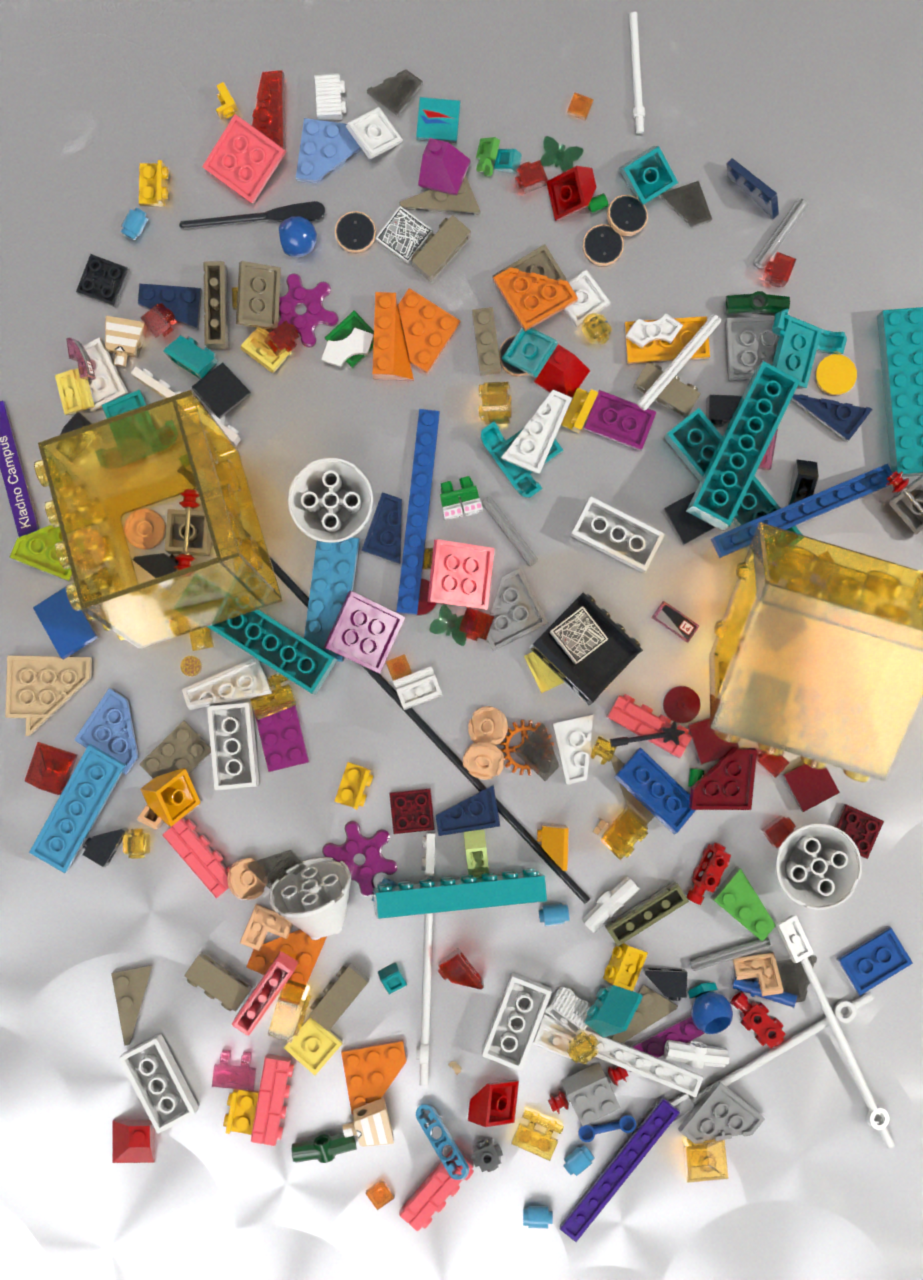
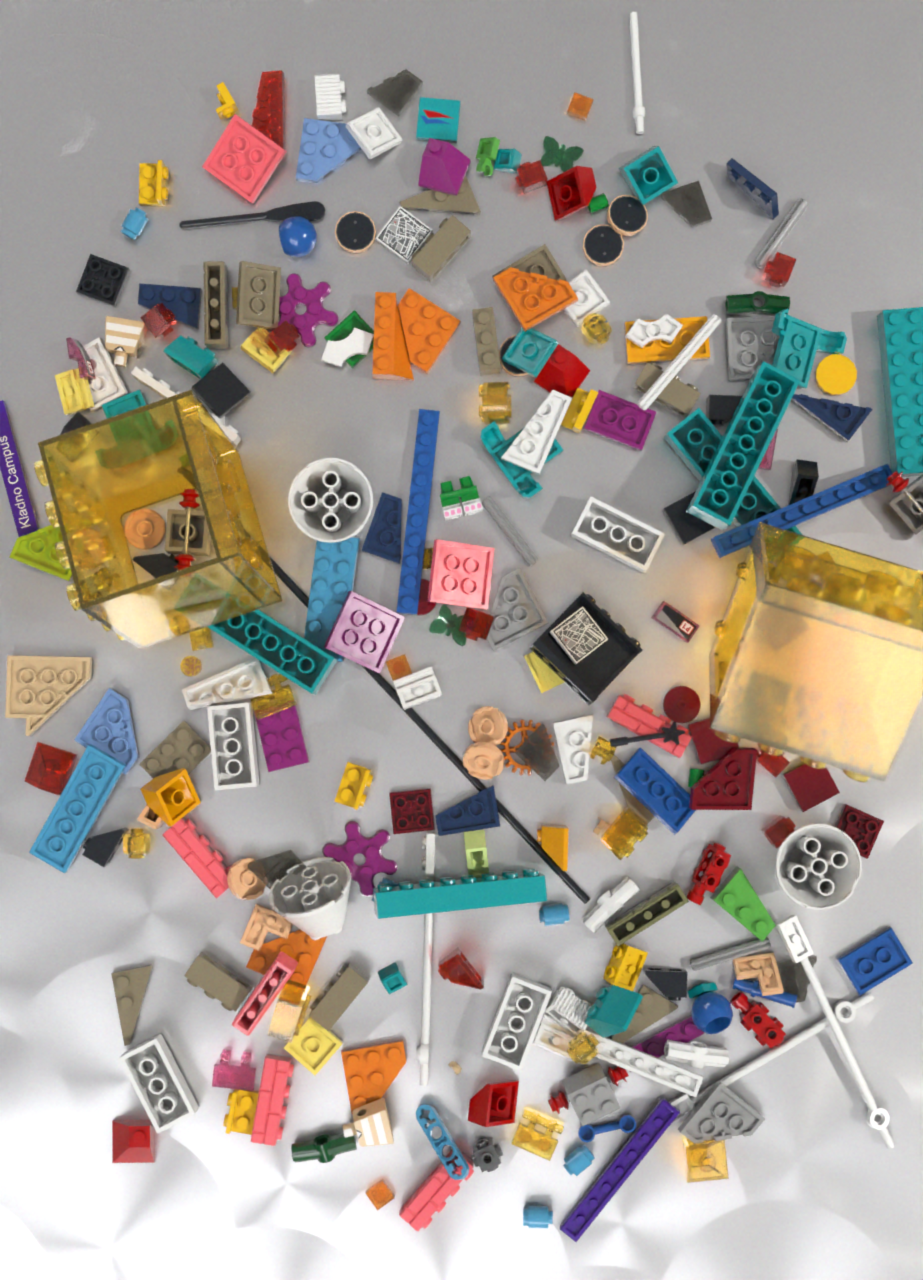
(65, 627): blue tile -> none

